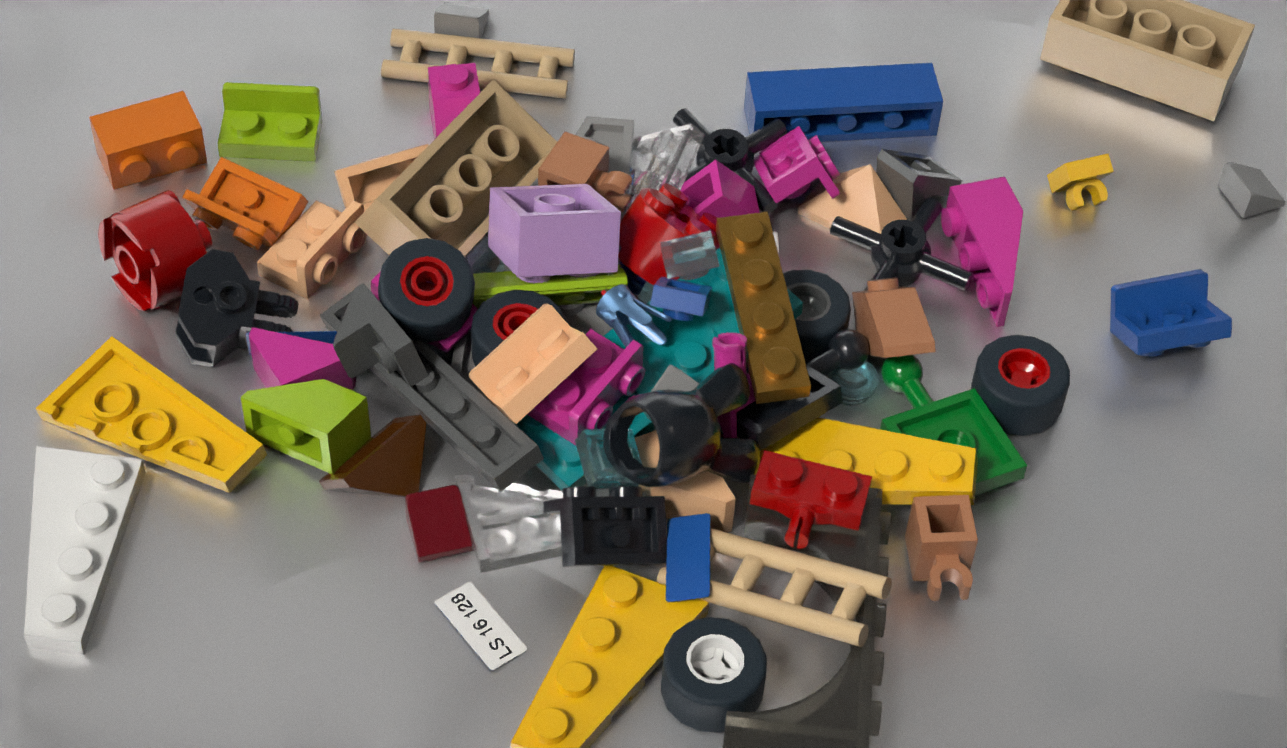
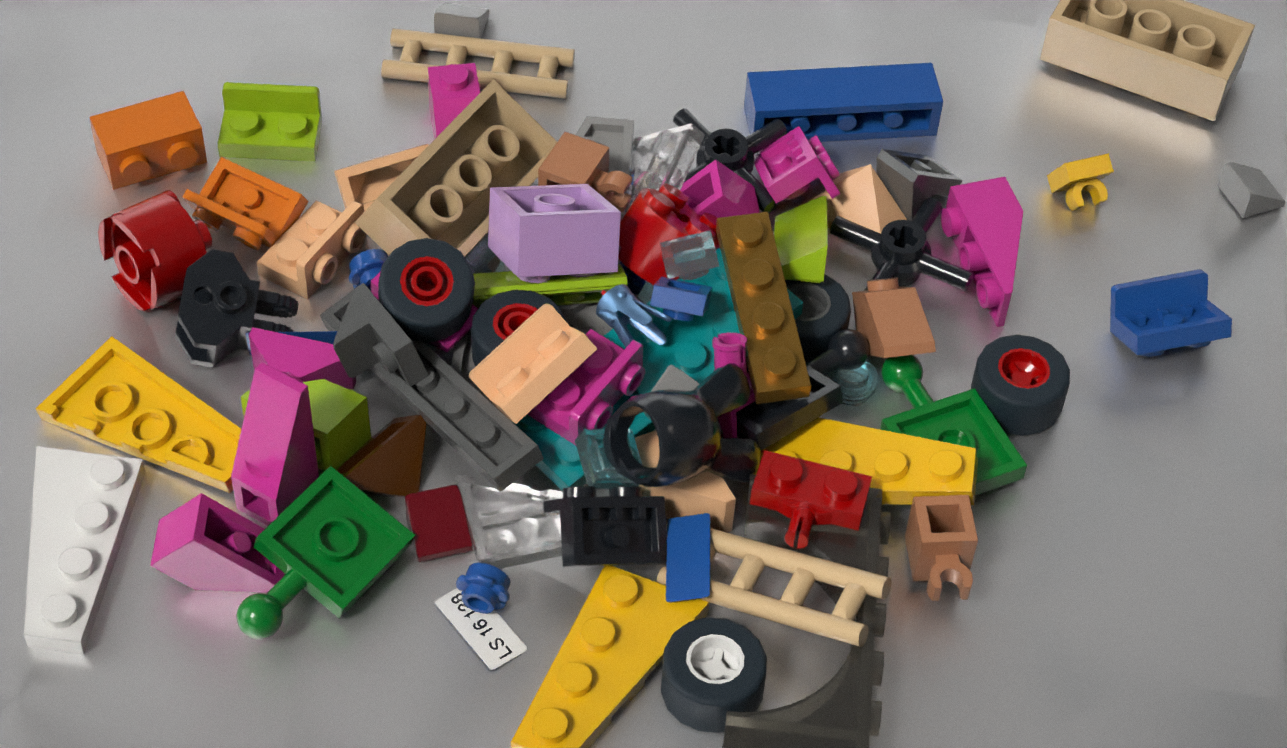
(212, 549): none -> dark pink slope
(275, 445): none -> dark pink slope
(328, 544): none -> green plate
(366, 266): none -> blue plate
(484, 588): none -> blue plate
(803, 241): none -> lime slope

